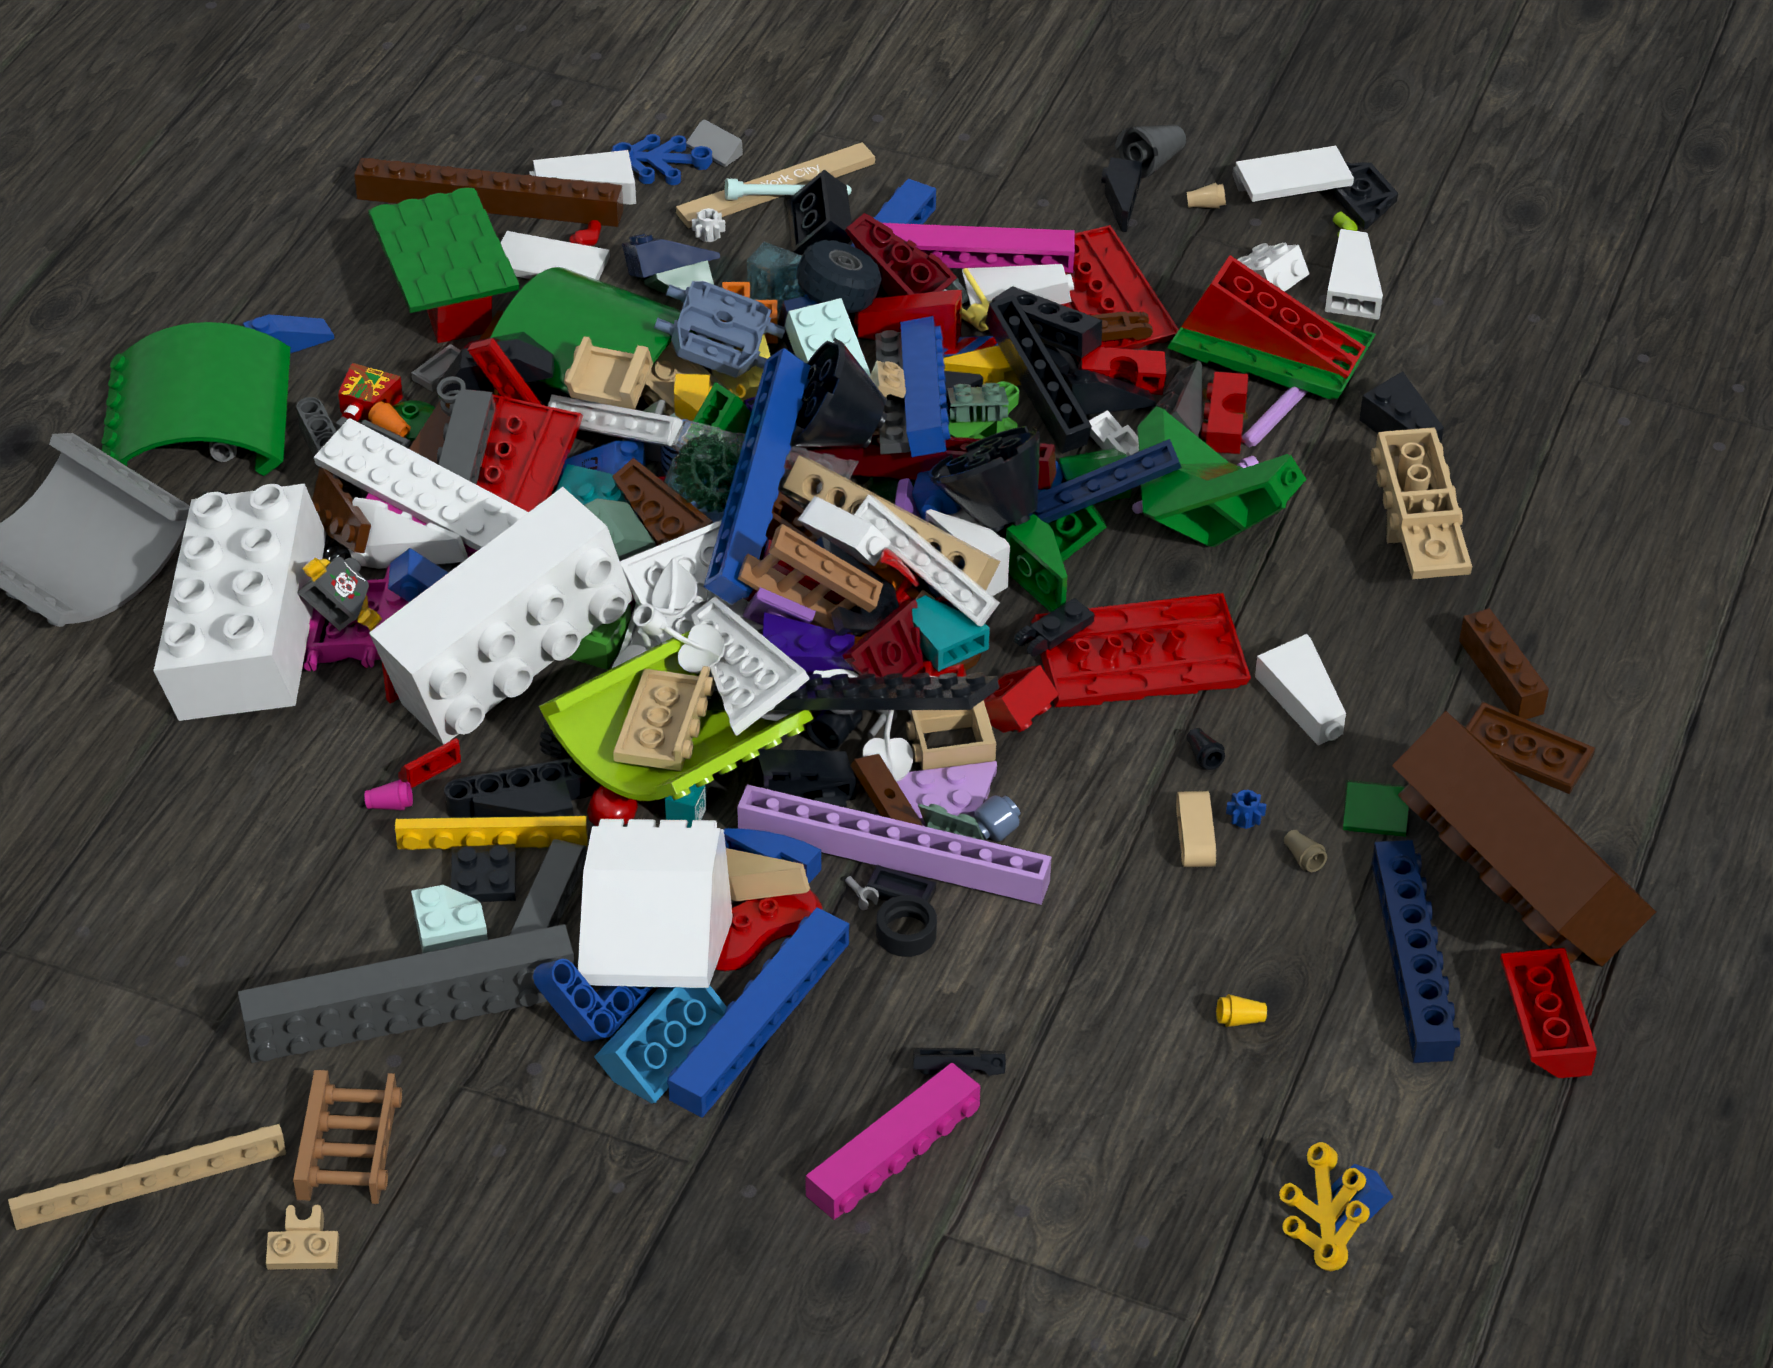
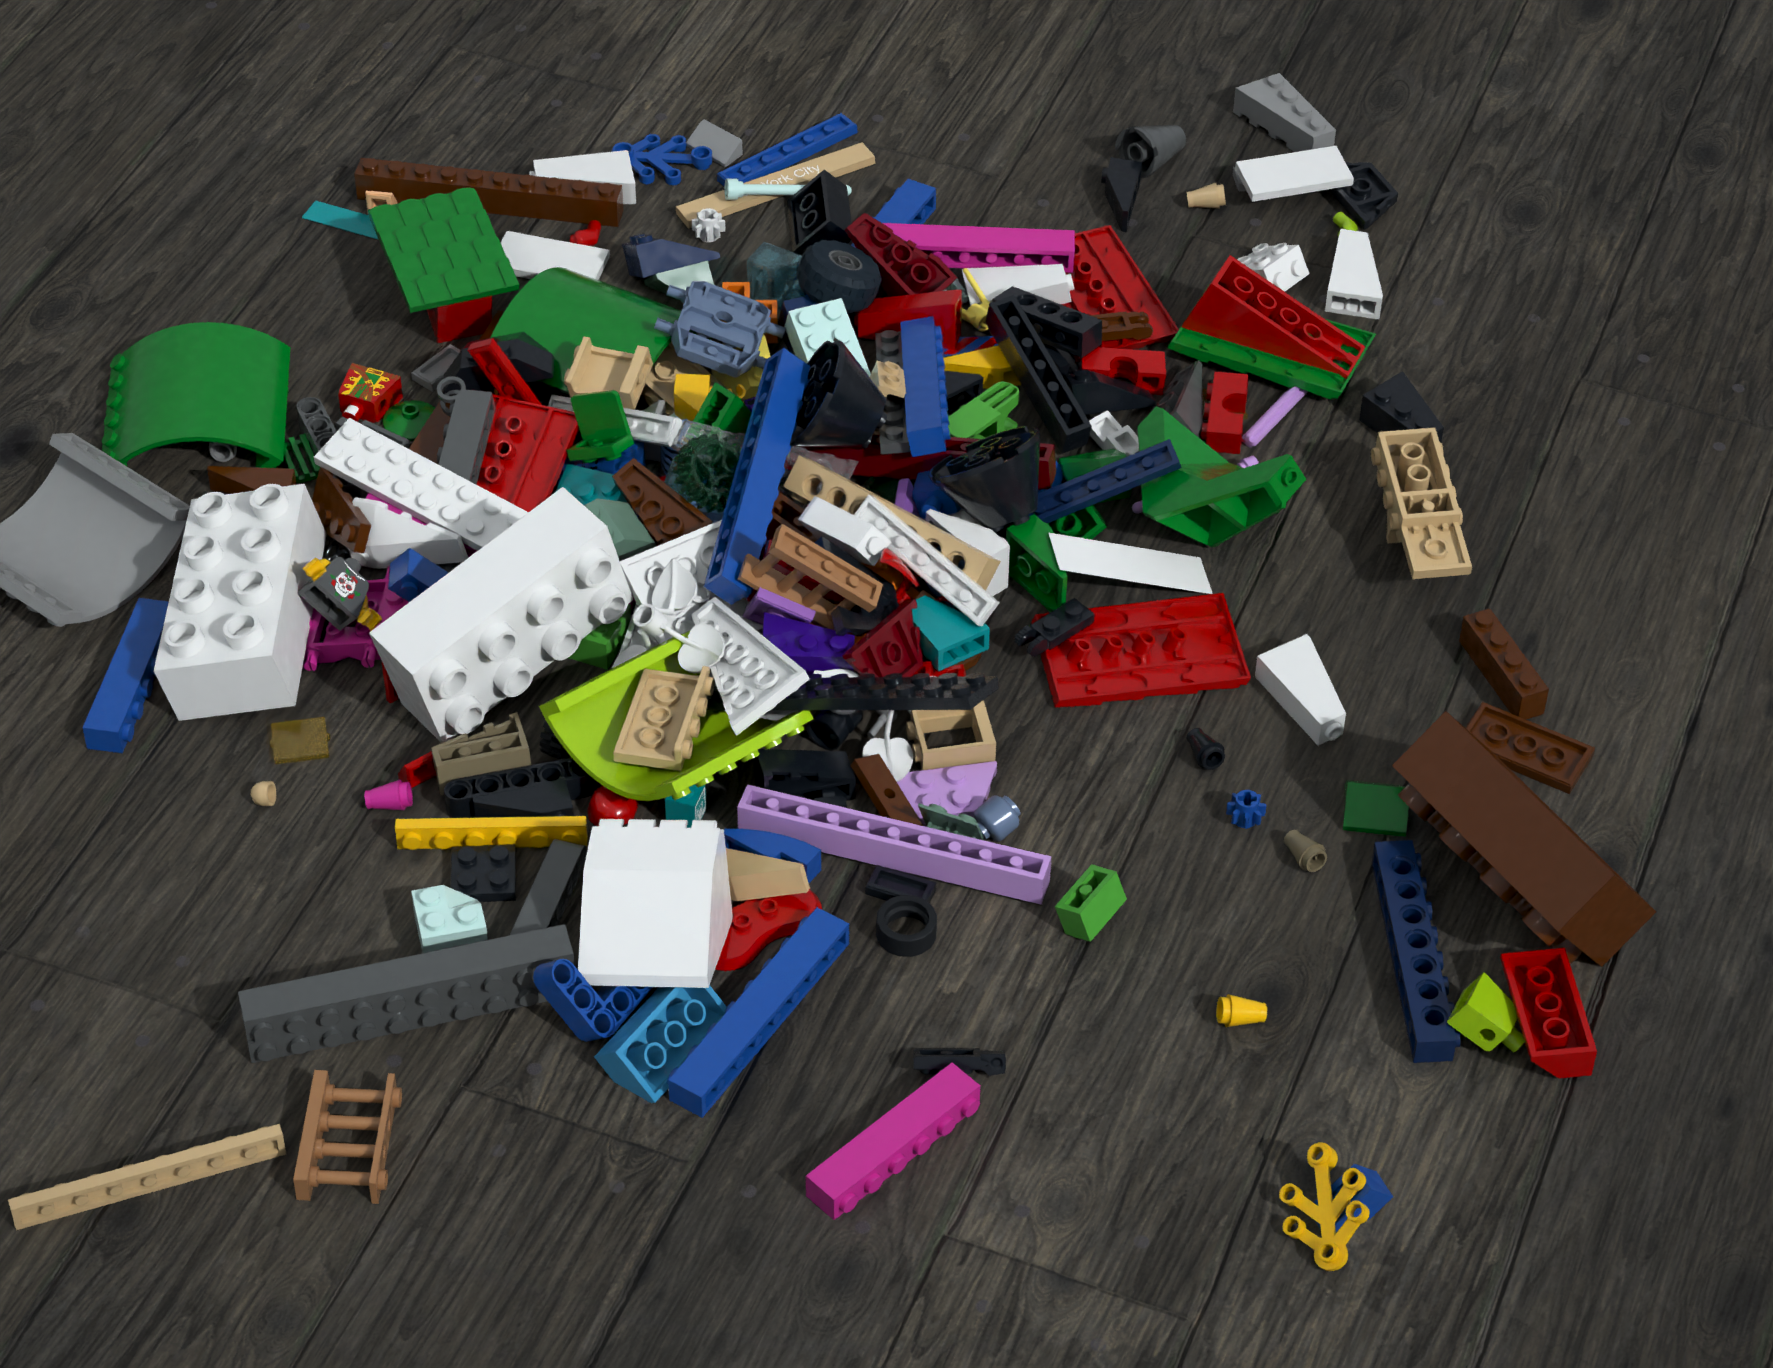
(127, 680): none -> blue brick
(247, 478): none -> reddish brown slope
(264, 793): none -> tan hinge
(293, 331): blue slope -> none
(294, 445): none -> green tile
(299, 740): none -> clear yellow piece
(303, 1243): tan plate -> none
(340, 218): none -> teal sticker
(376, 198): none -> light nougat slope
(387, 417): orange cone -> none
(486, 752): none -> dark tan wedge
(601, 426): none -> green bracket
(791, 150): none -> blue tile
(863, 893): light grey hand -> none
(988, 395): sand green hinge -> none
(1019, 699): red slope -> none
(1090, 902): none -> bright green brick
(1130, 563): none -> white sticker
(1196, 829): tan beam -> none
(1284, 113): none -> light grey wedge
(1486, 1016): none -> lime torso

